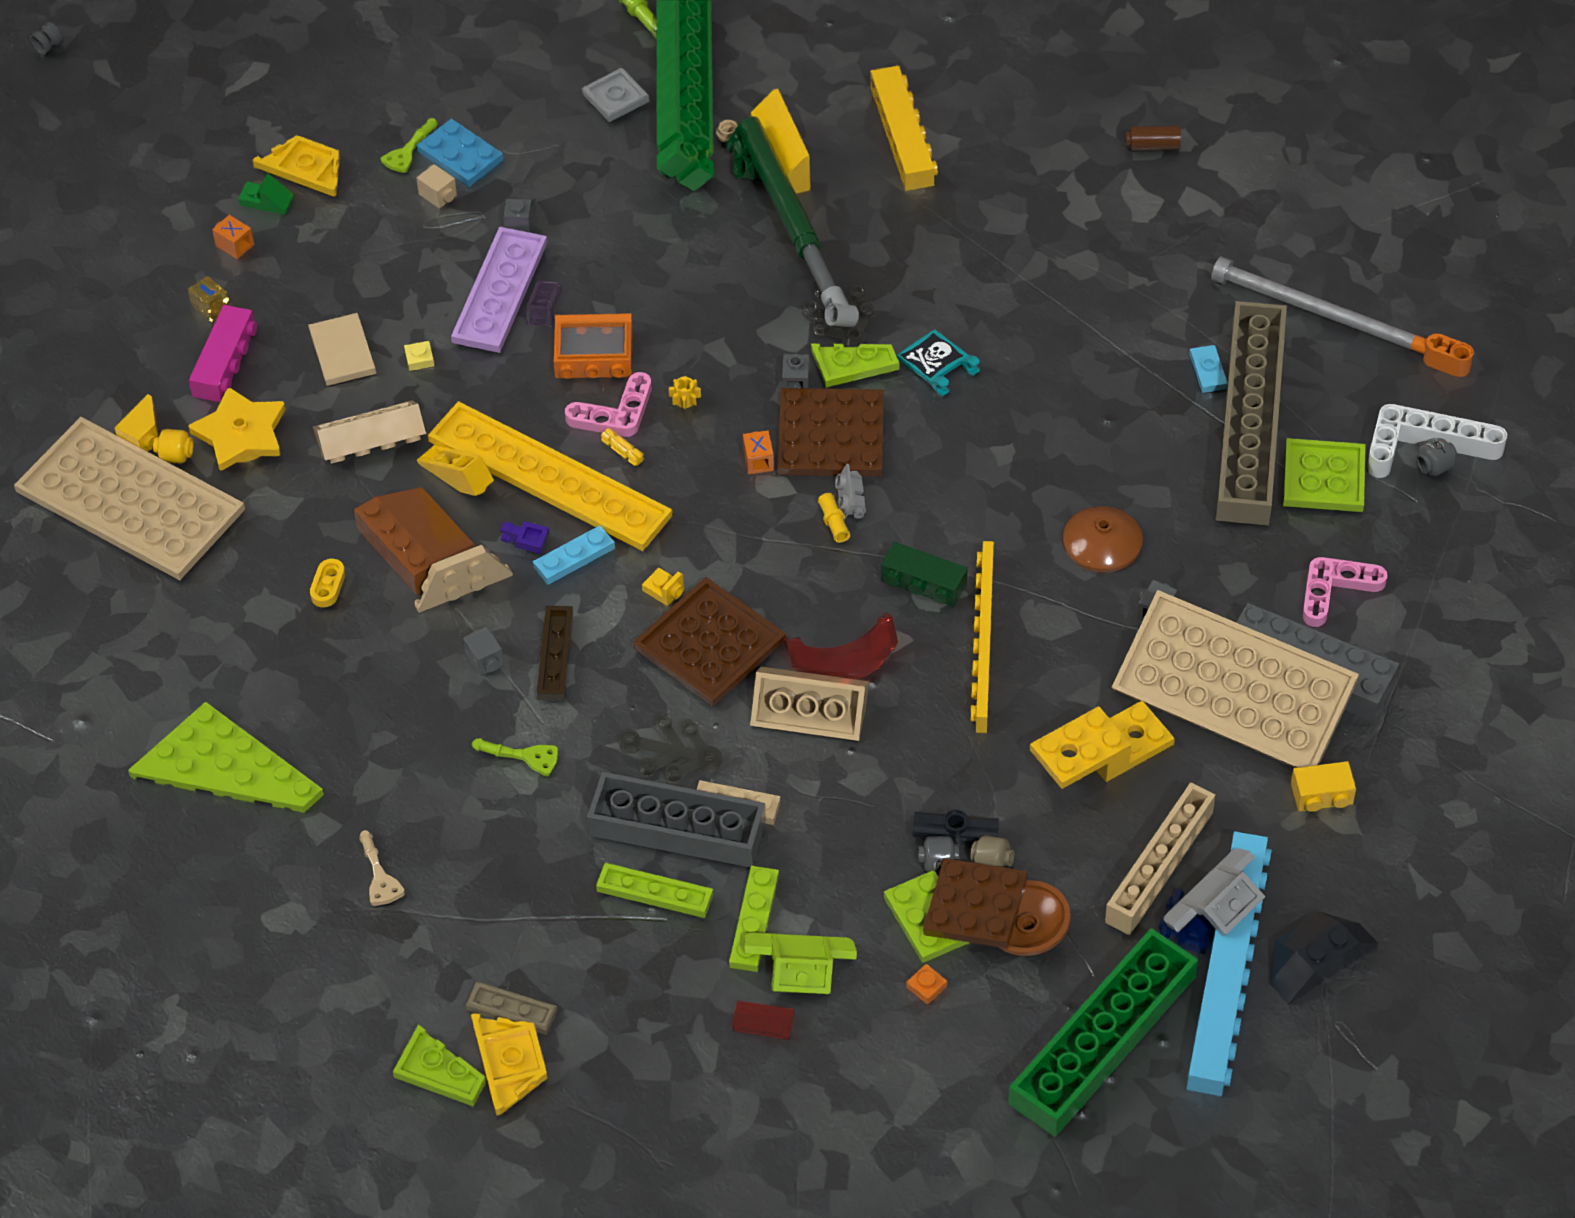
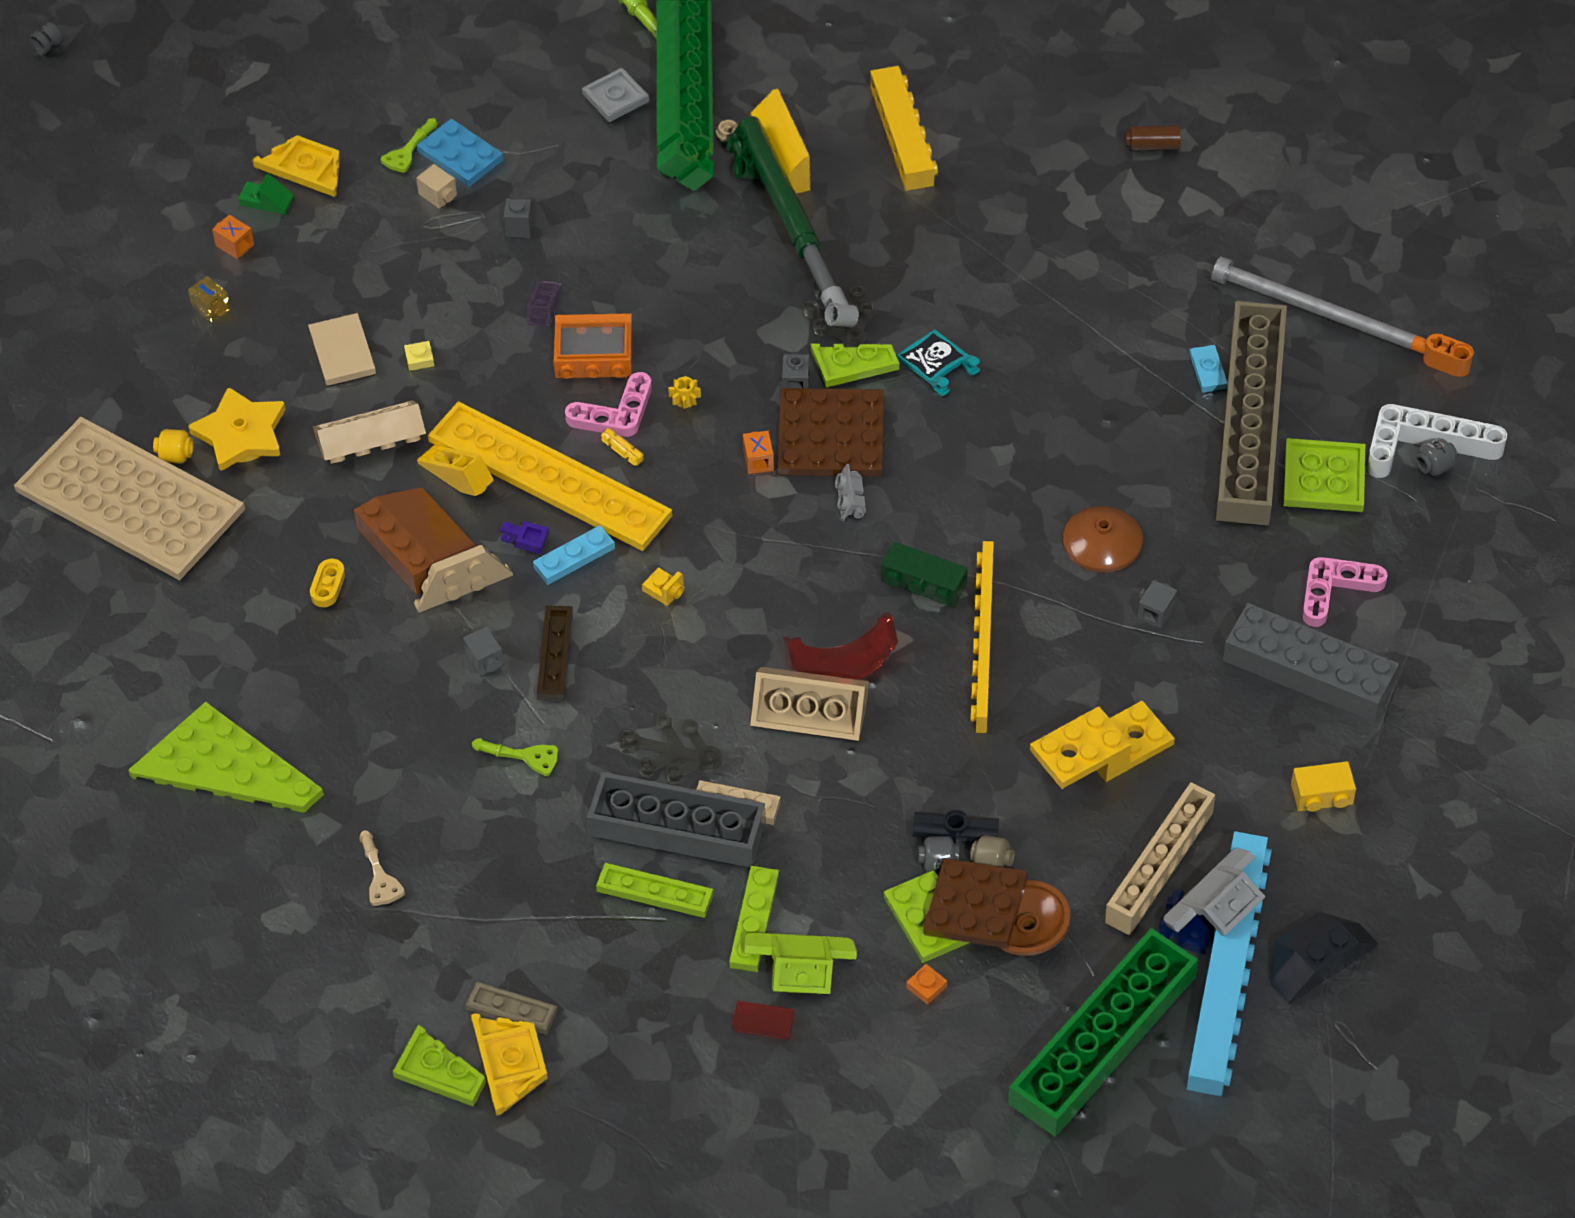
(140, 425): yellow slope -> none
(222, 353): dark pink brick -> none
(499, 289): lavender plate -> none
(709, 641): reddish brown plate -> none
(834, 517): yellow pin -> none
(1235, 682): tan plate -> none

